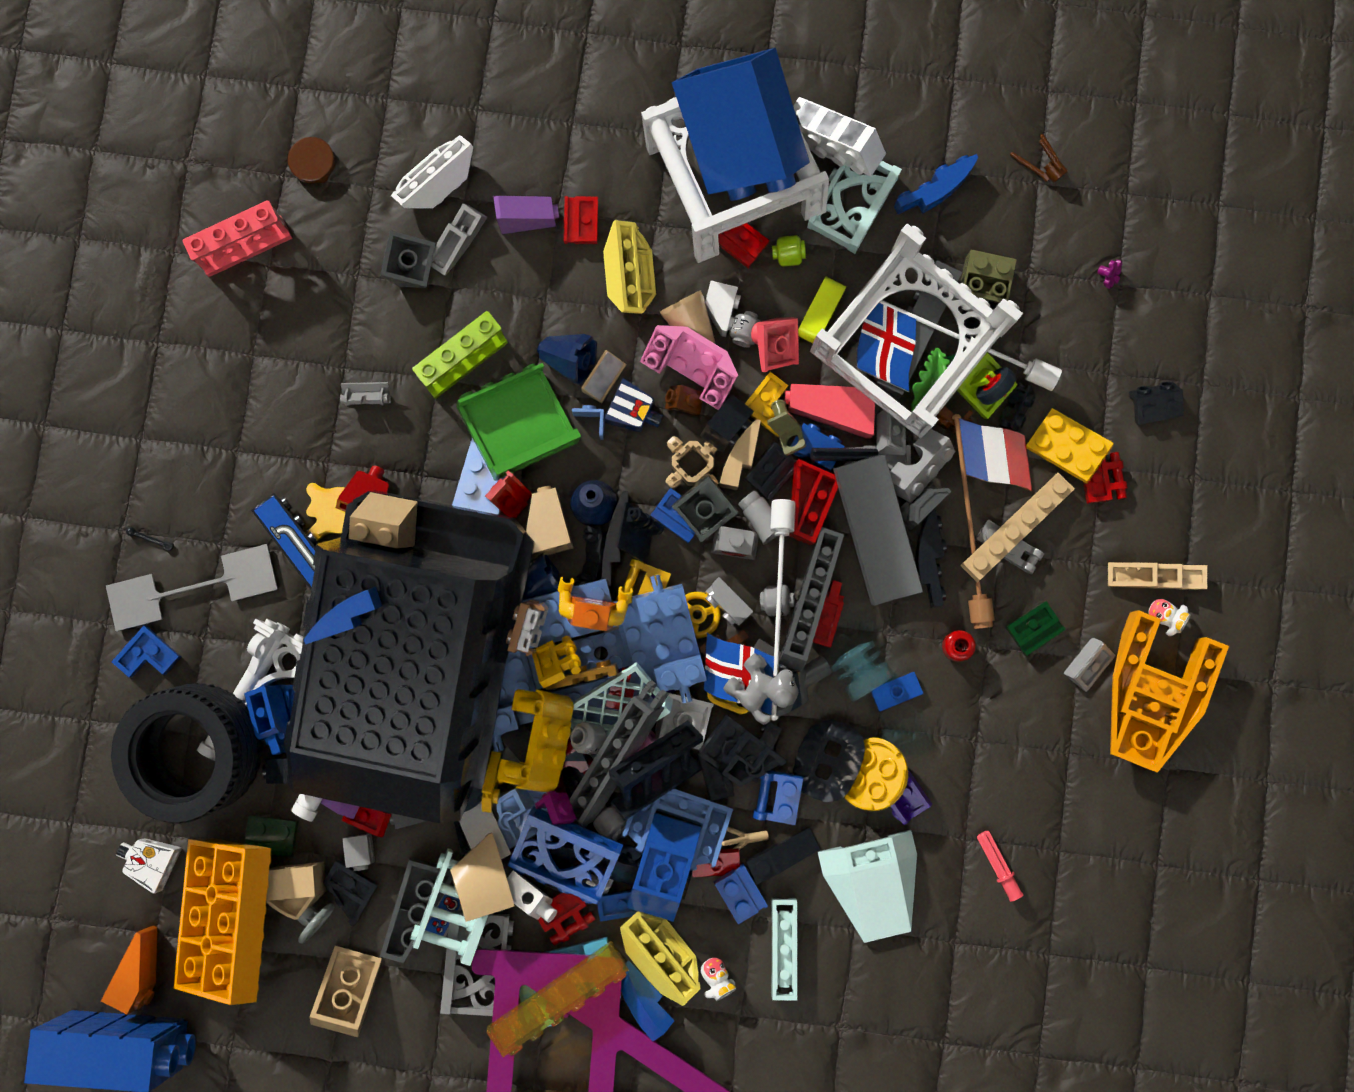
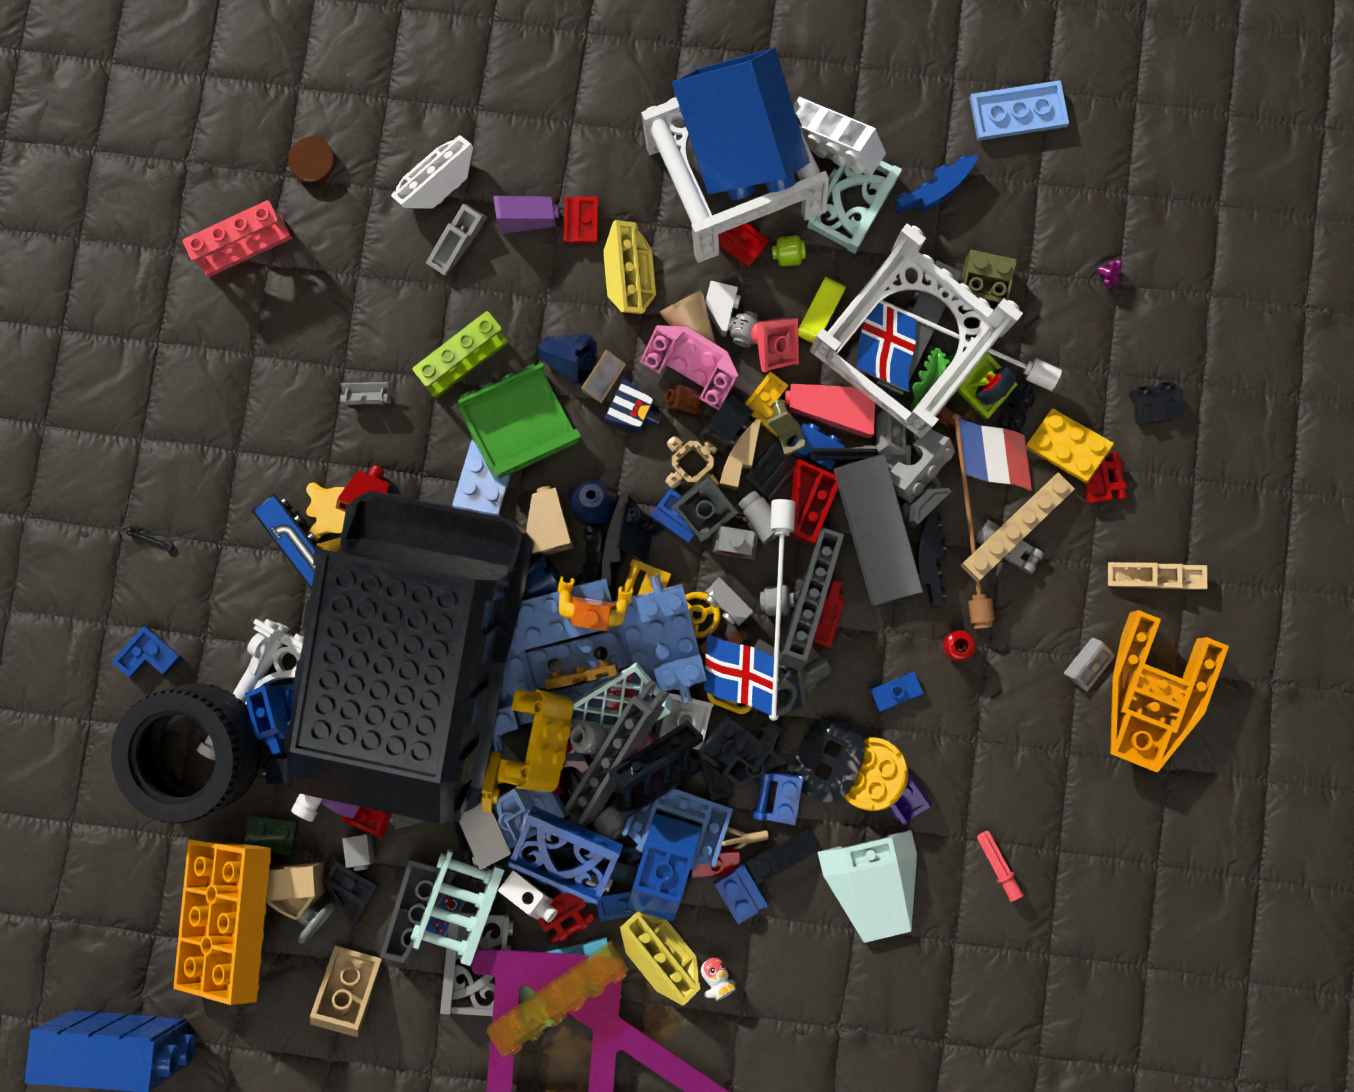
(135, 975): orange slope -> none
(138, 601): light grey hinge -> none
(149, 862): white torso -> none
(344, 615): blue slope -> none
(384, 521): tan slope -> none
(407, 260): dark grey slope -> none
(482, 881): tan slope -> none
(509, 495): red plate -> none
(527, 618): piece -> none
(550, 666): yellow plate -> none
(558, 807): magenta bracket -> none
(591, 411): medium blue bracket -> none
(643, 1003): blue slope -> none
(779, 689): light grey animal -> none
(784, 949): light aqua piece -> none
(862, 670): clear light blue wheel -> none
(1019, 110): none -> light blue plate
(1035, 628): dark green plate -> none
(1054, 168): reddish brown plant -> none
(1170, 615): animal -> none

